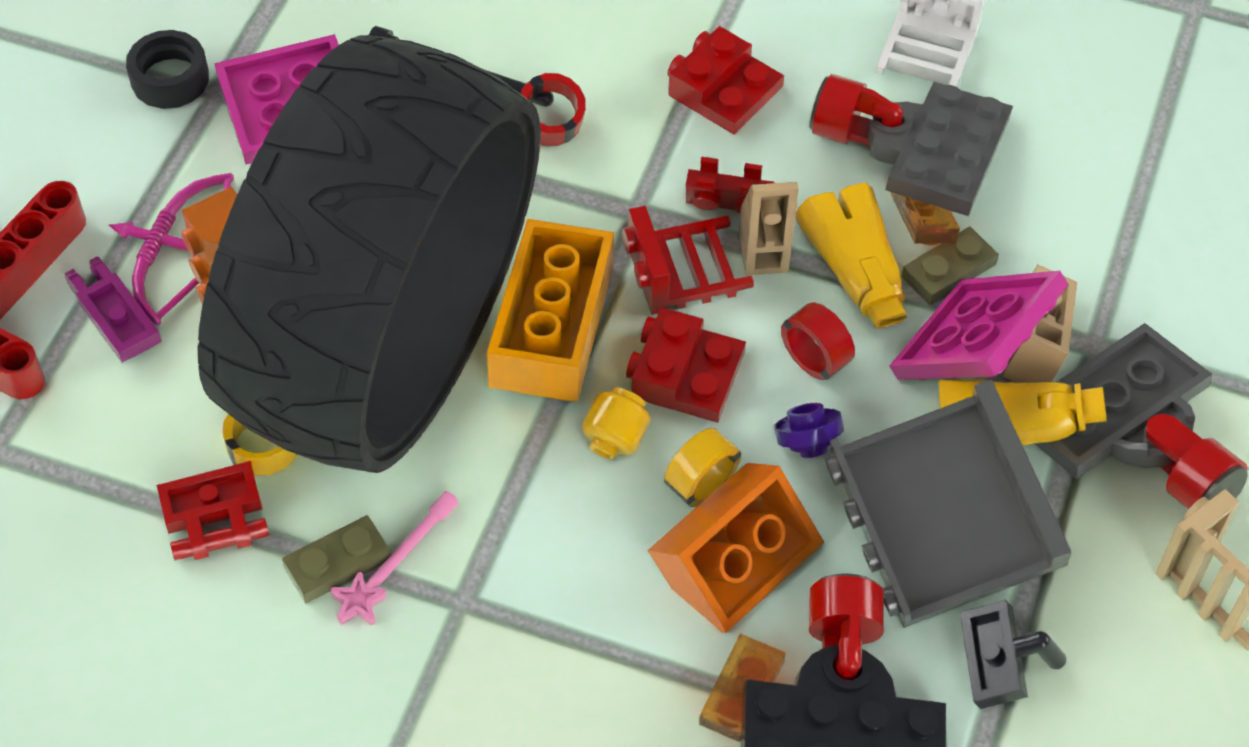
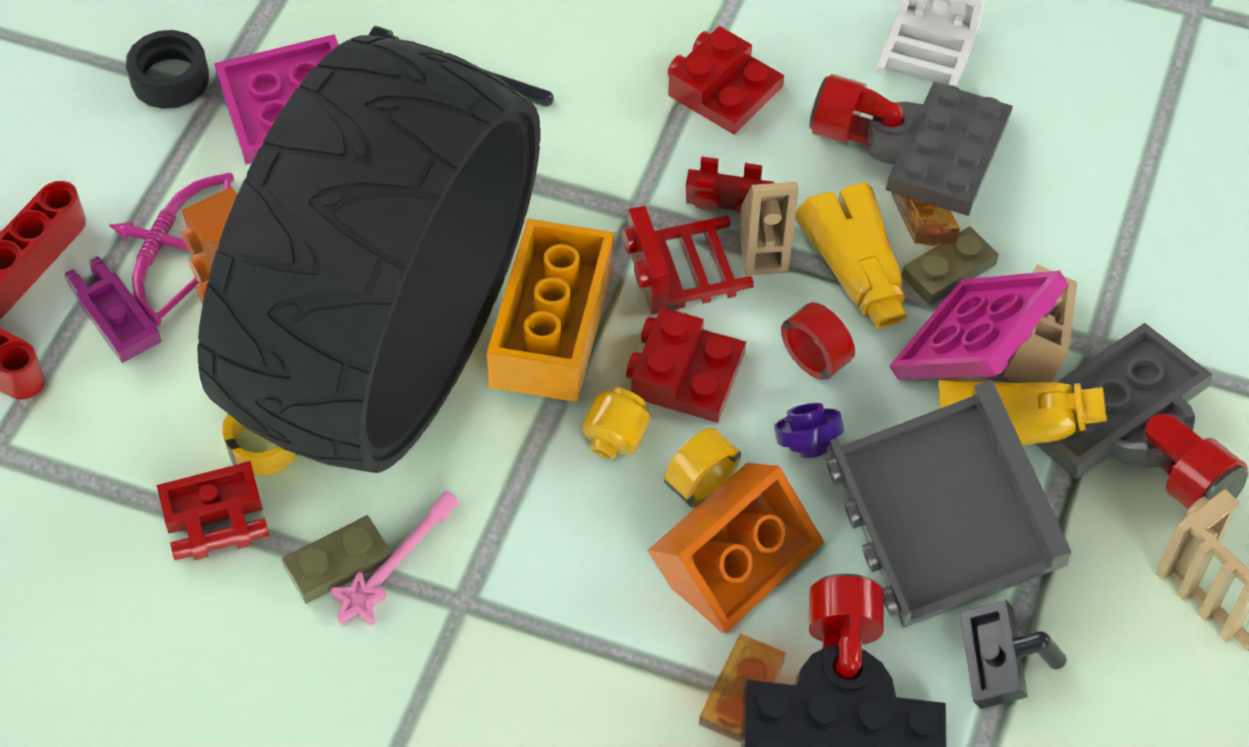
(567, 87): red piece -> none

